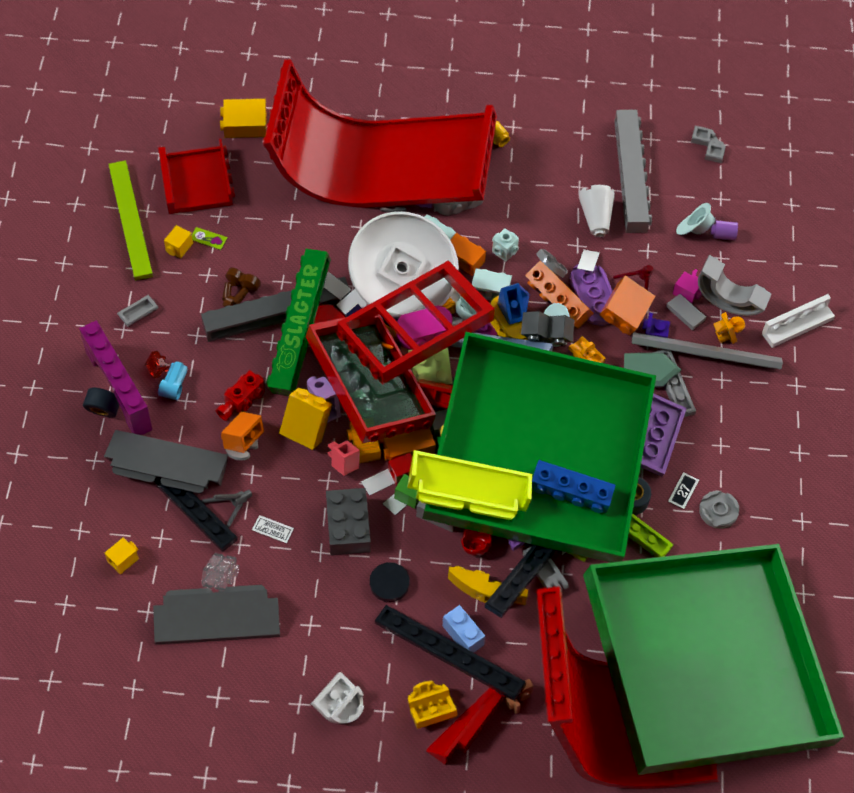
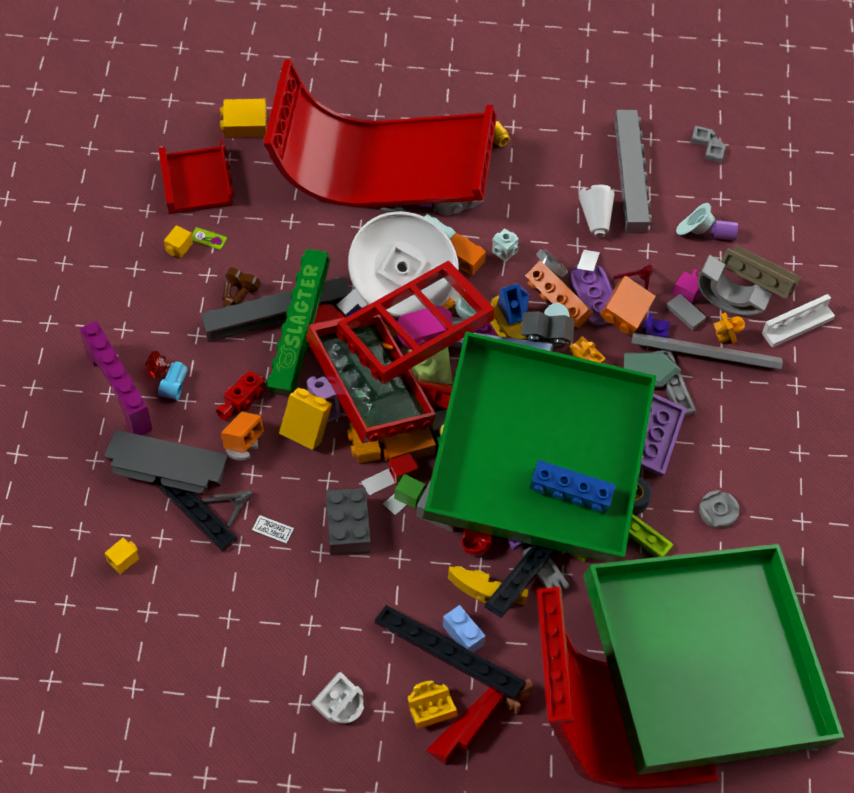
(101, 402): black wheel -> none
(130, 220): lime tile -> none
(137, 310): light grey tile -> none
(216, 616): dark grey slope -> none
(220, 572): clear brick -> none
(335, 286): white sticker -> none
(344, 457): coral brick -> none
(389, 582): black tile -> none
(469, 485): neon yellow slope -> none
(490, 283): light aqua brick -> none
(683, 490): sticker -> none
(760, 271): none -> dark tan fence

